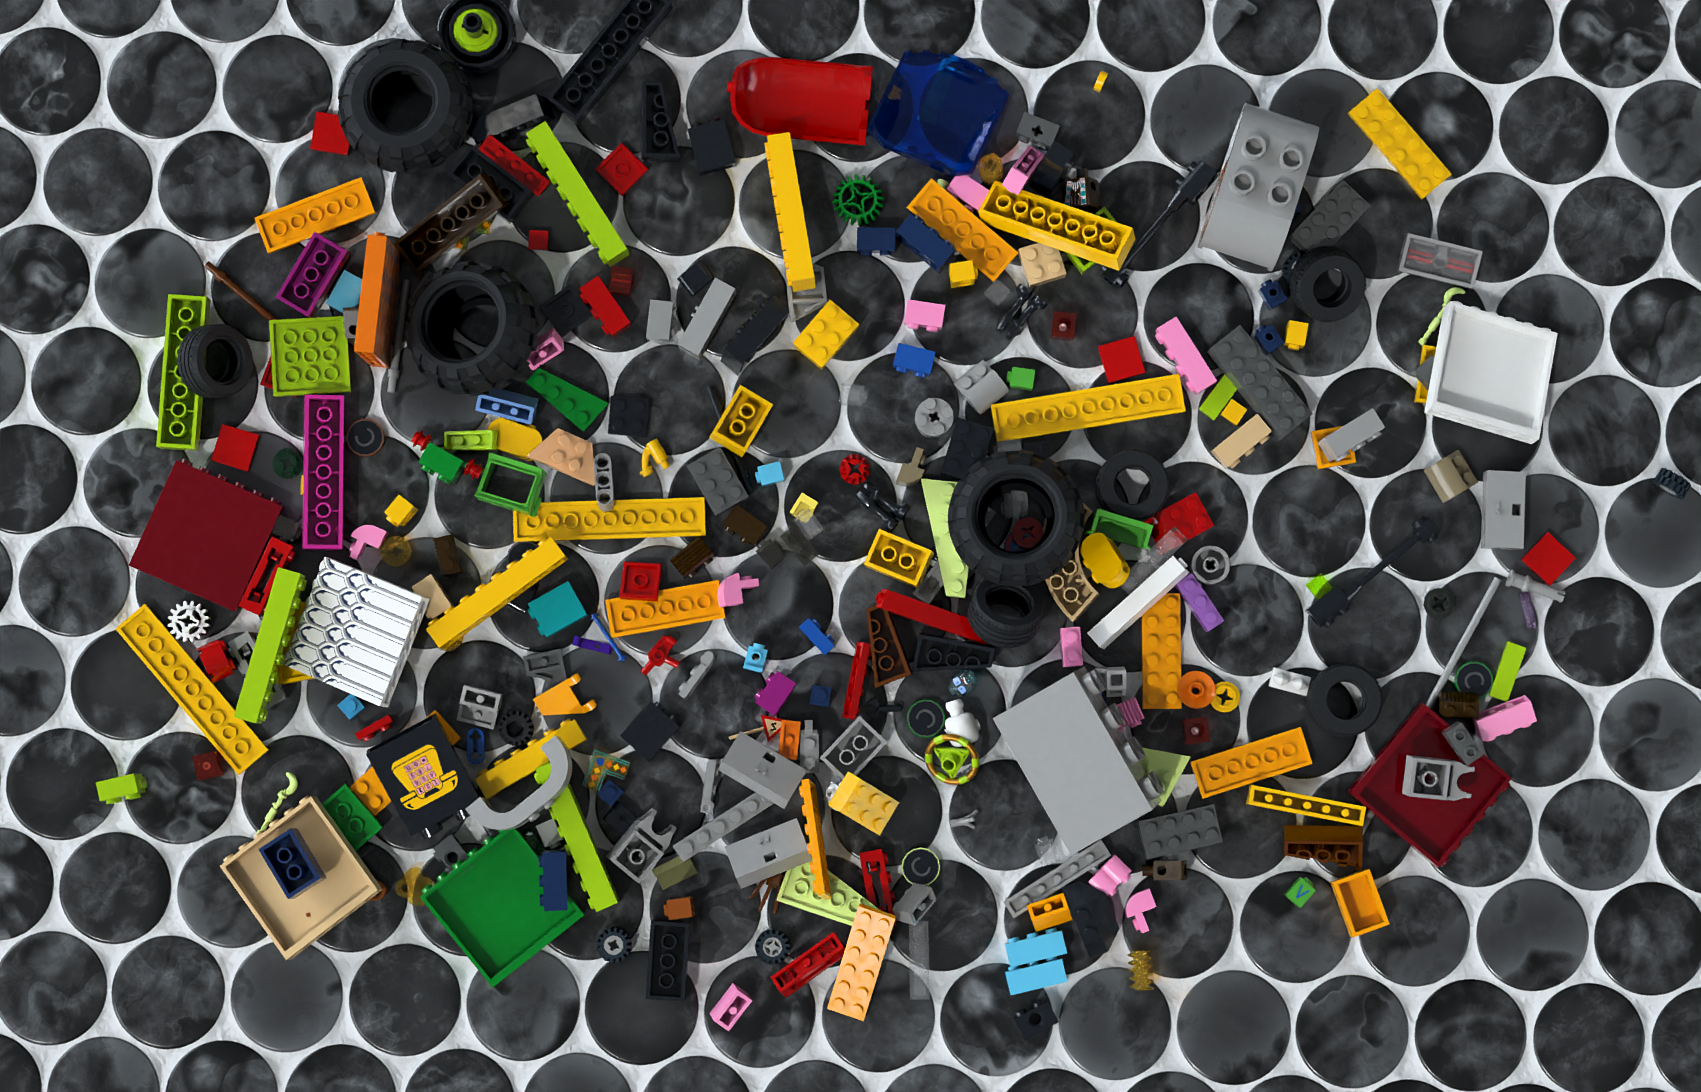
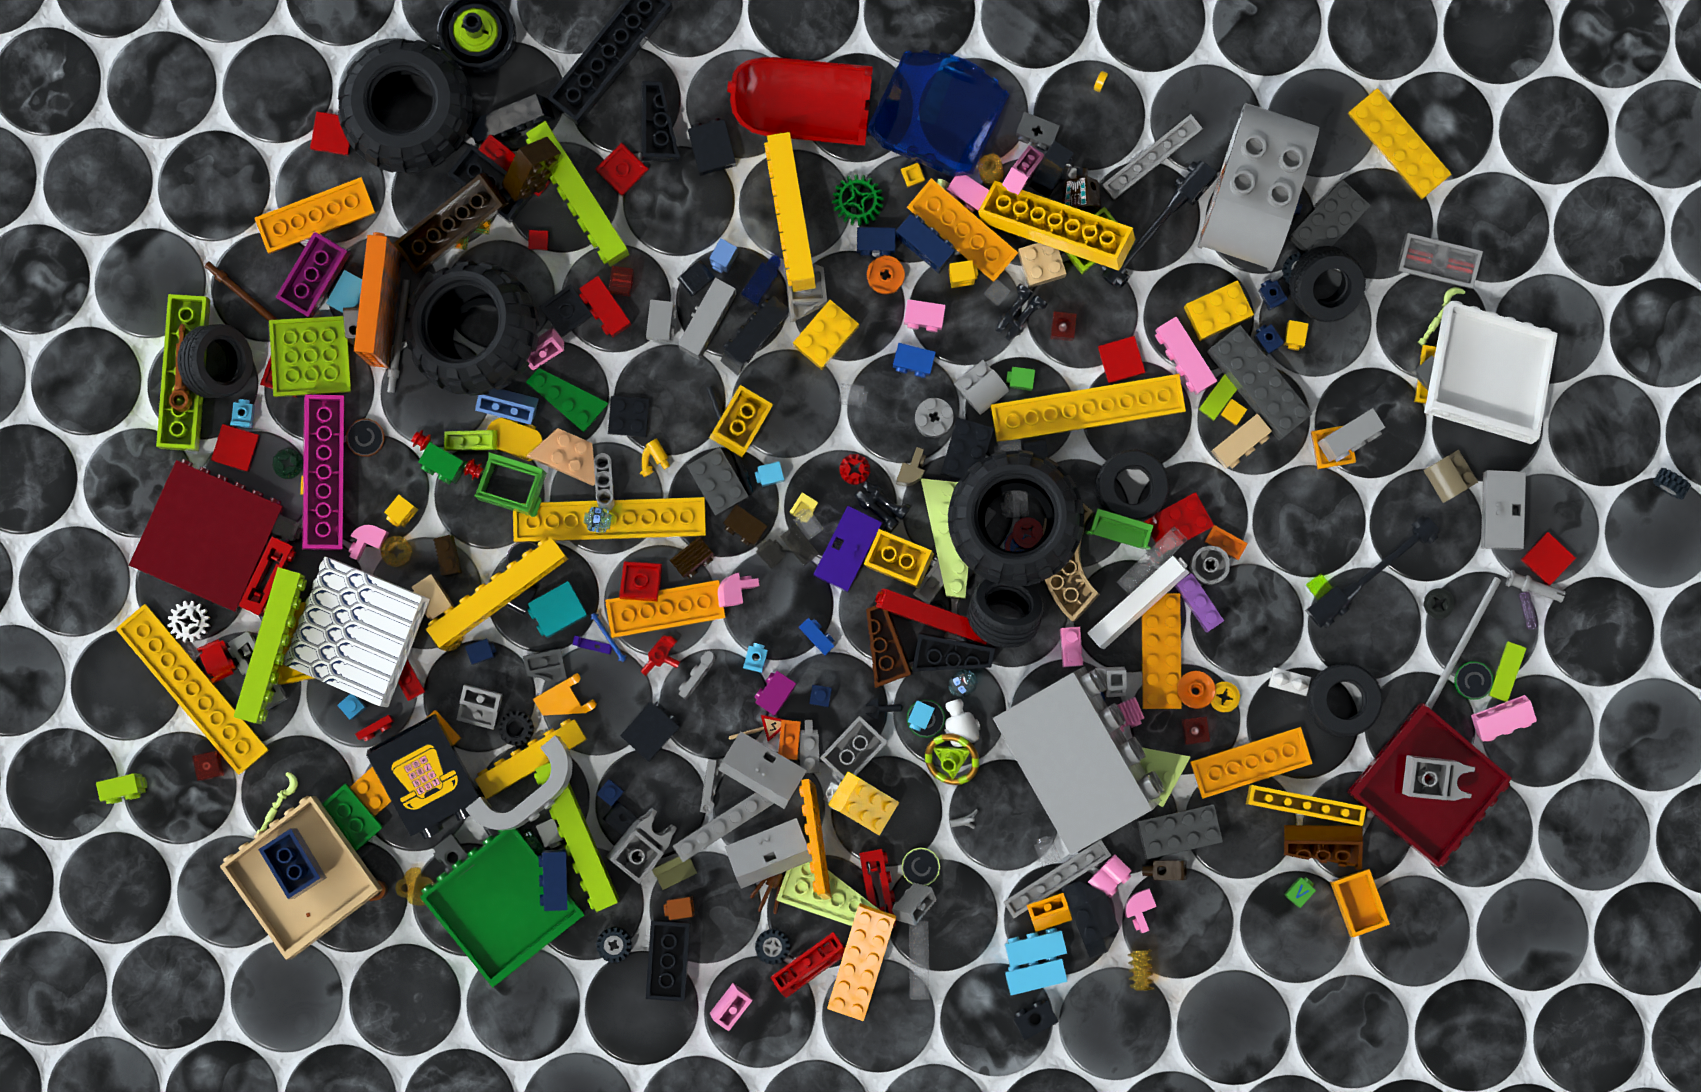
(180, 388): none -> dark orange piece
(247, 419): none -> medium azure brick
(410, 683): none -> red plate
(480, 651): none -> dark blue brick
(480, 746): blue beam -> none
(531, 169): none -> dark brown brick
(597, 519): none -> clear light blue head
(603, 764): clear yellow tile -> none
(723, 256): none -> medium blue brick
(761, 281): none -> clear blue brick
(847, 549): none -> dark purple brick
(857, 675): red plate -> none
(891, 284): none -> orange plate
(912, 175): none -> yellow tile
(920, 716): none -> medium azure brick
(1104, 560): yellow brick -> none
(1152, 157): none -> light grey plate
(1218, 310): none -> yellow brick
(1229, 543): none -> orange plate
(1458, 704): dark brown brick -> none
(1462, 743): dark grey brick -> none

